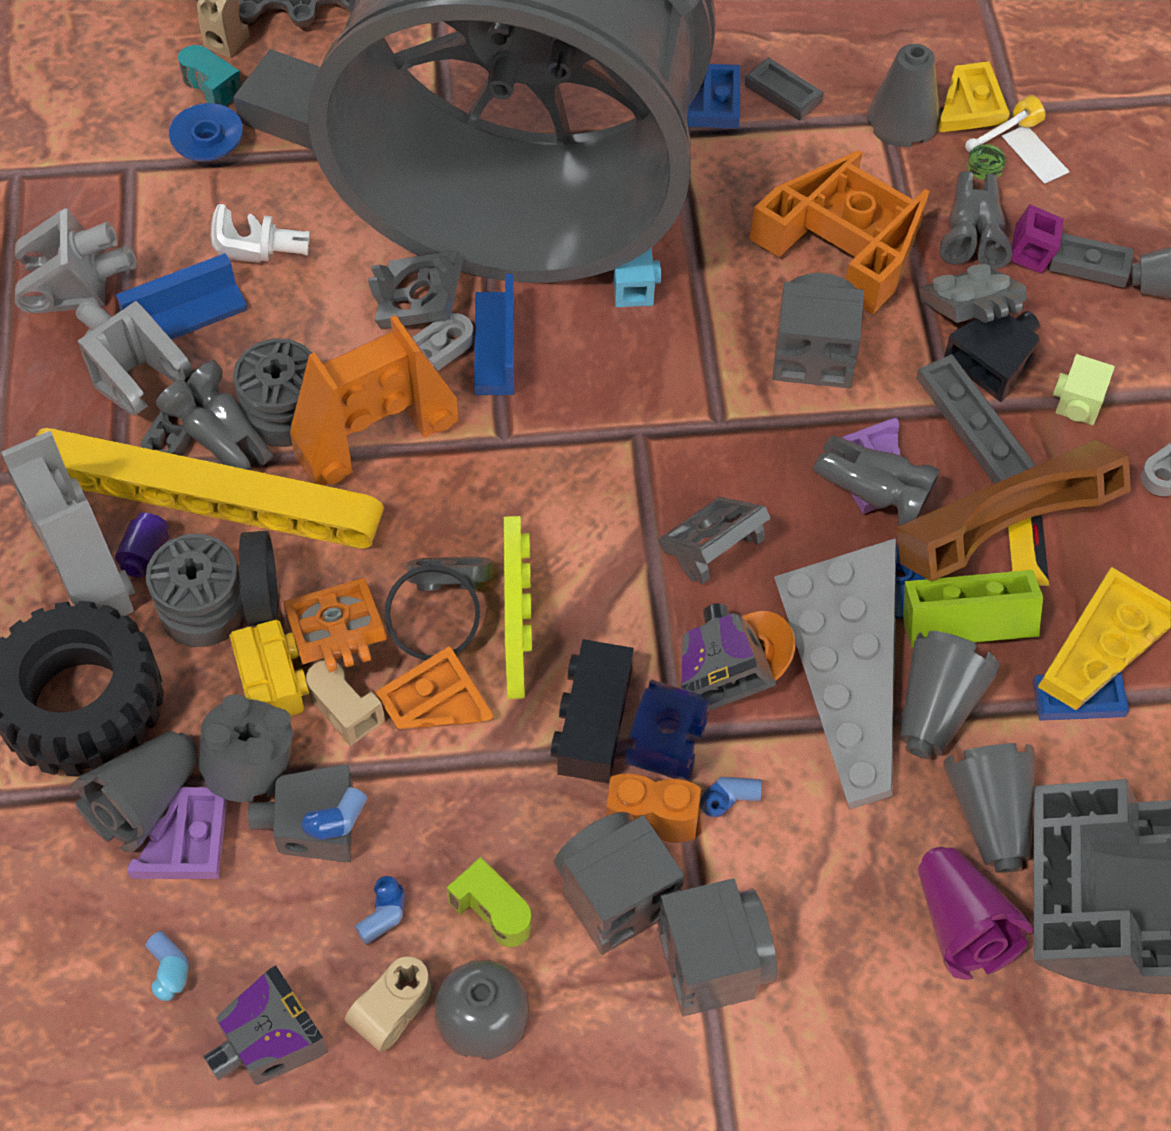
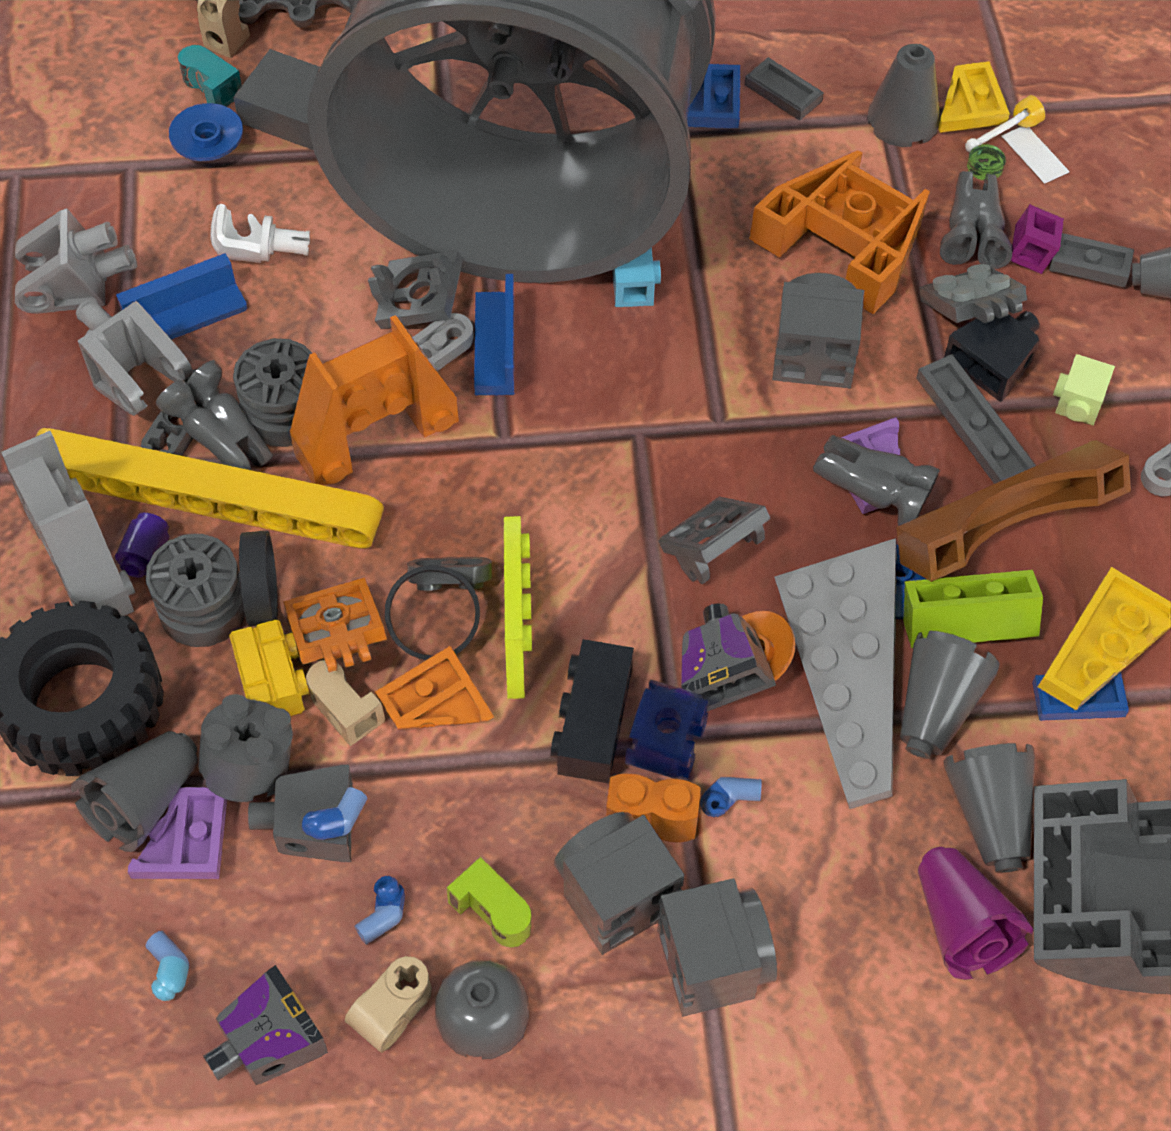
(1028, 548): yellow sticker -> none

